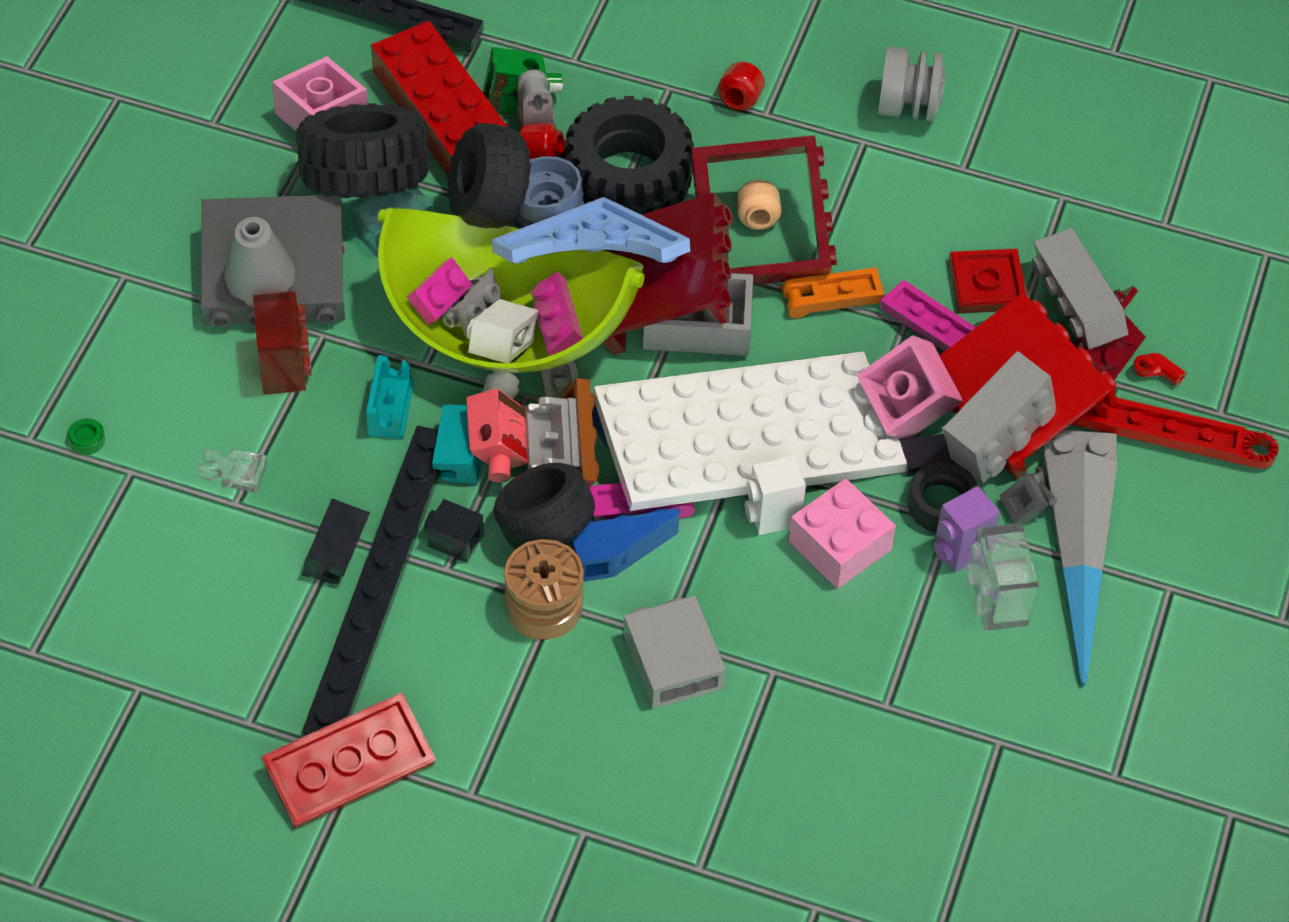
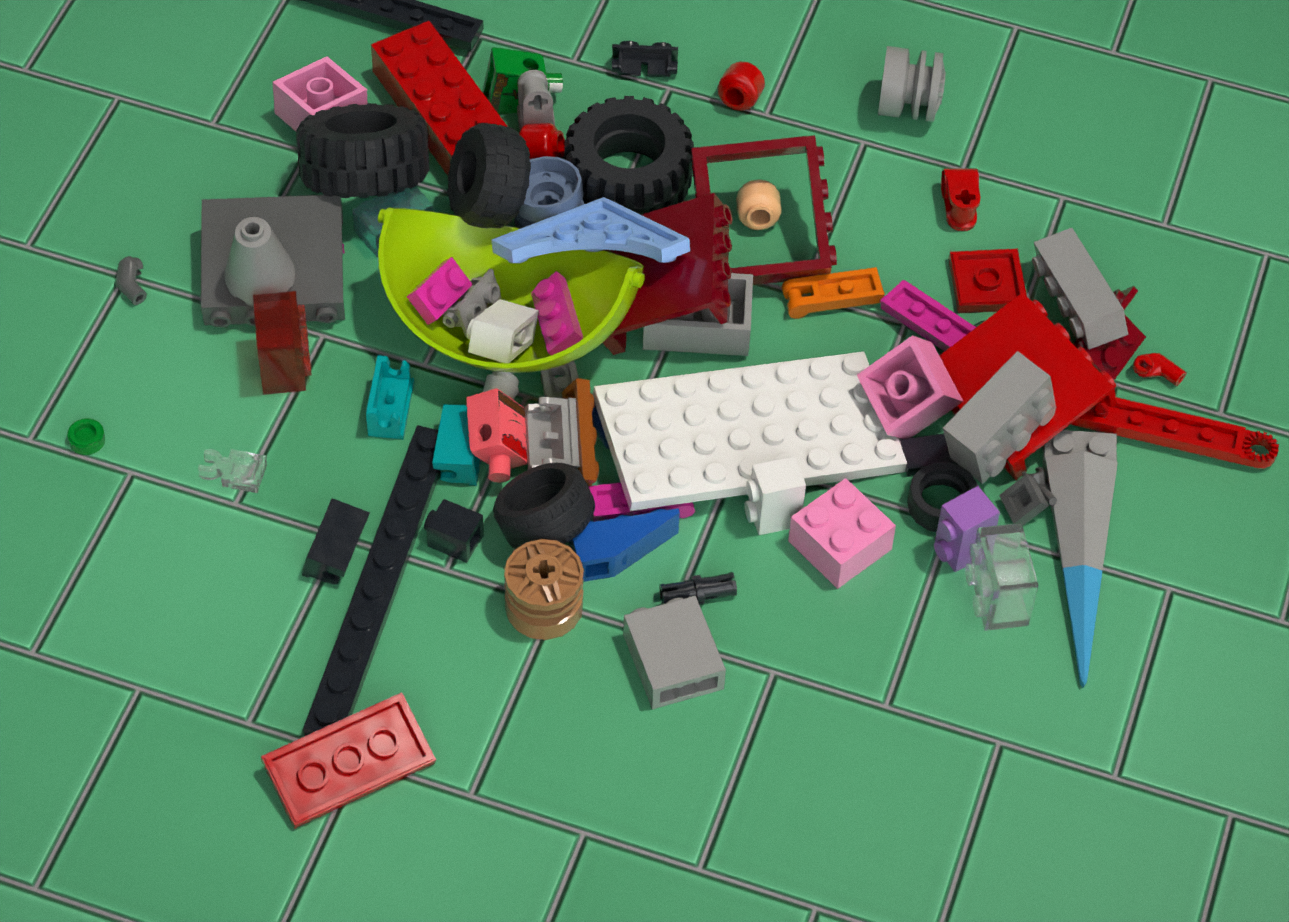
(126, 277): none -> dark grey arm
(660, 58): none -> black hinge
(702, 588): none -> black pin
(961, 197): none -> red piece

